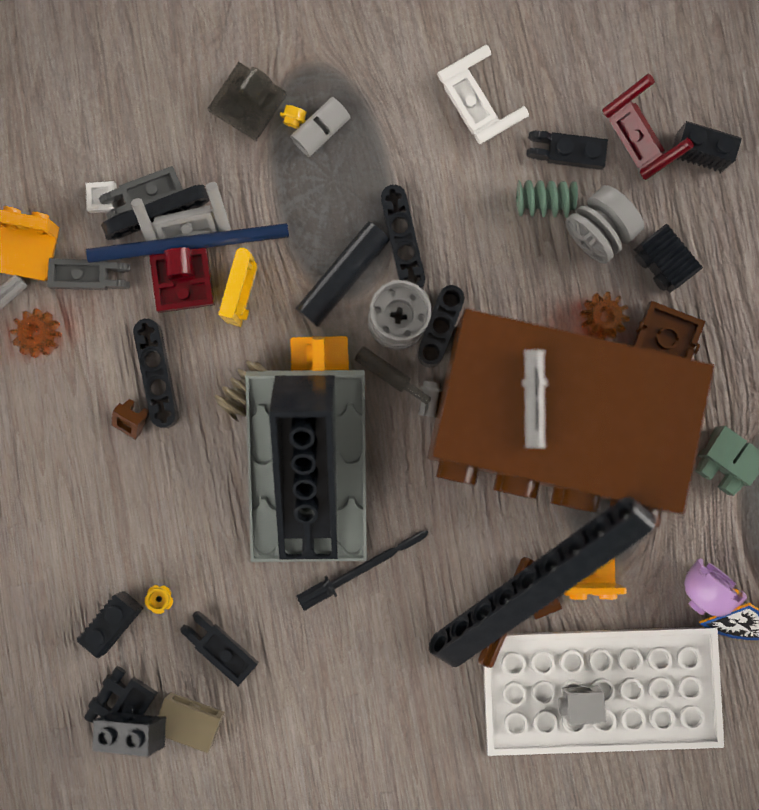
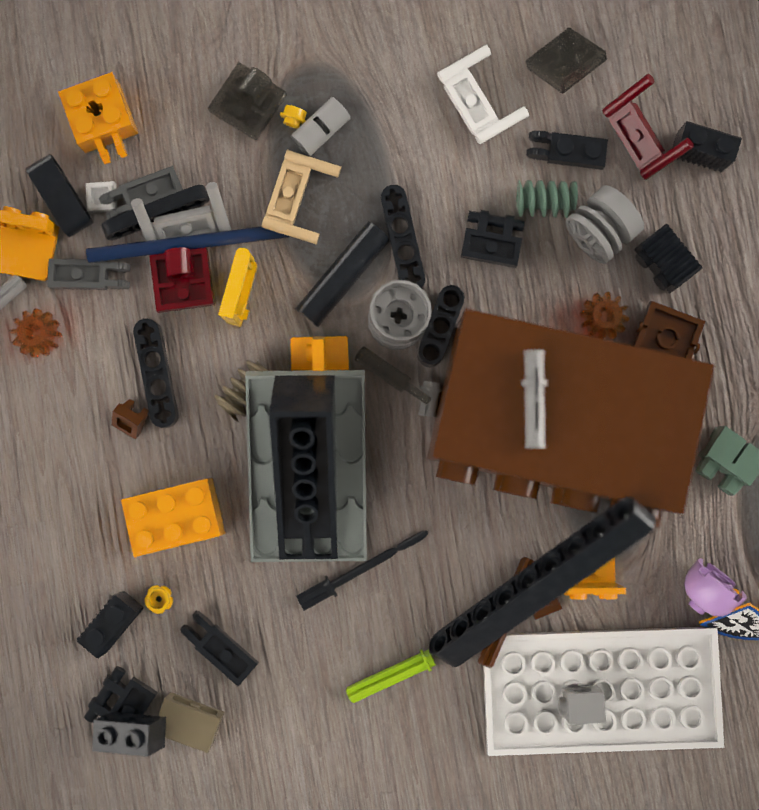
(59, 195): none -> black beam
(94, 132): none -> light orange hinge
(173, 517): none -> light orange brick
(289, 194): none -> tan plate
(391, 676): none -> lime axle
(489, 246): none -> black plate
(566, 60): none -> clear smoke plate

